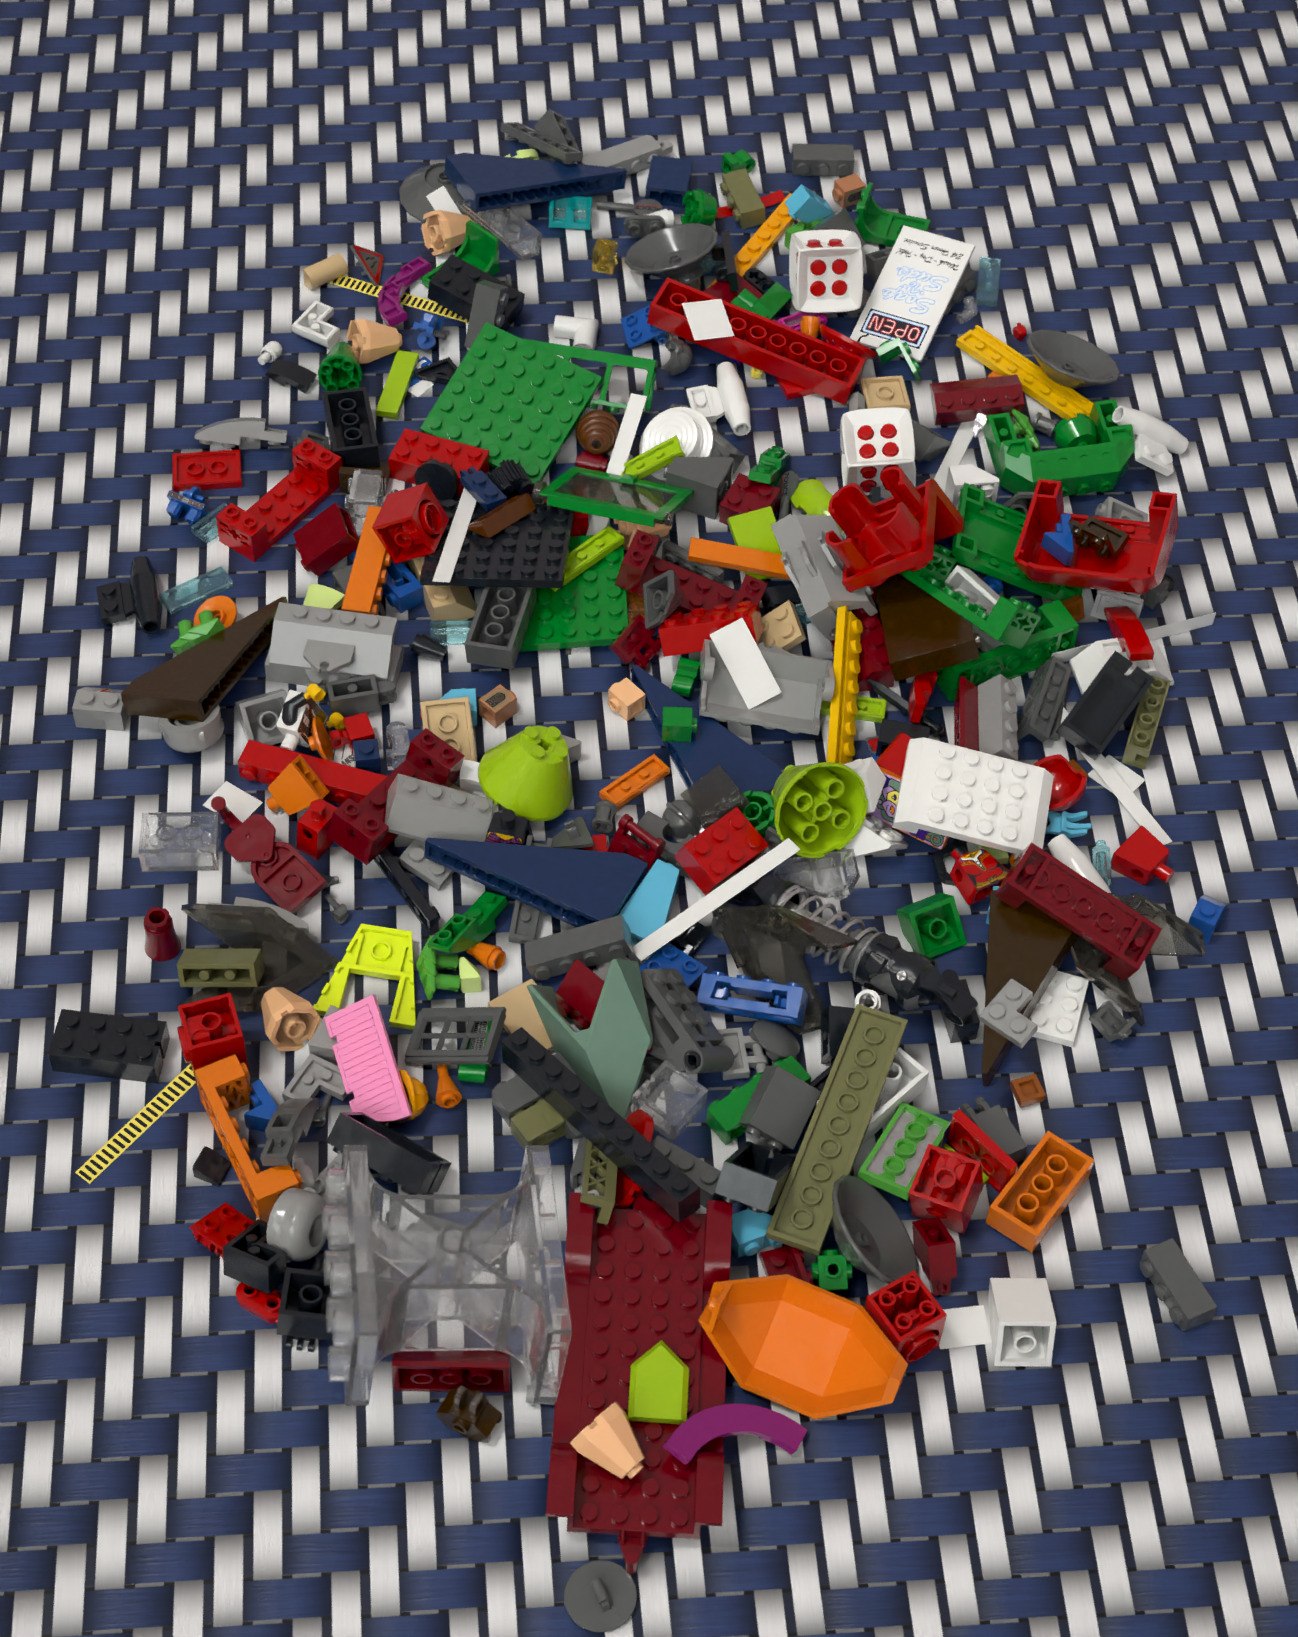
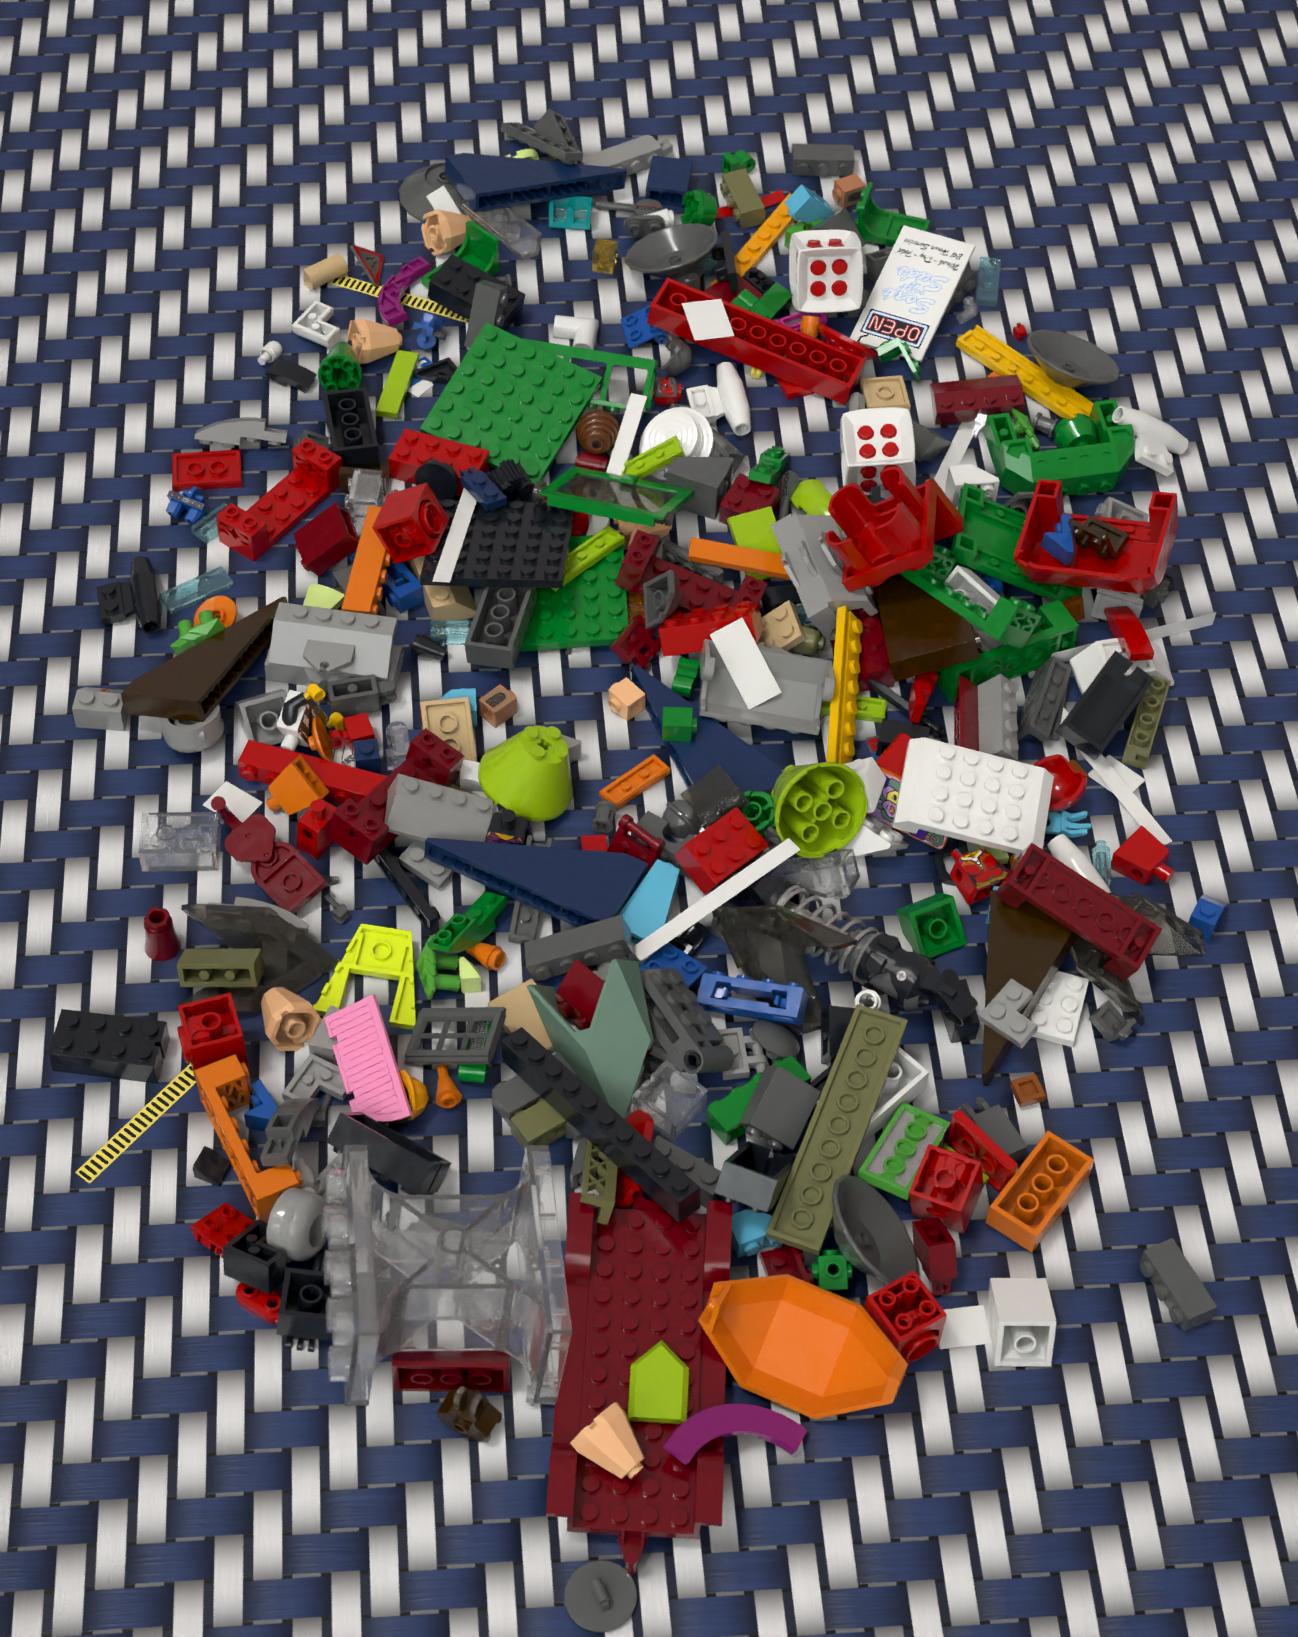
(503, 516): reddish brown slope -> none
(573, 835): dark grey piece -> none
(666, 391): none -> red head
(813, 642): none -> olive head

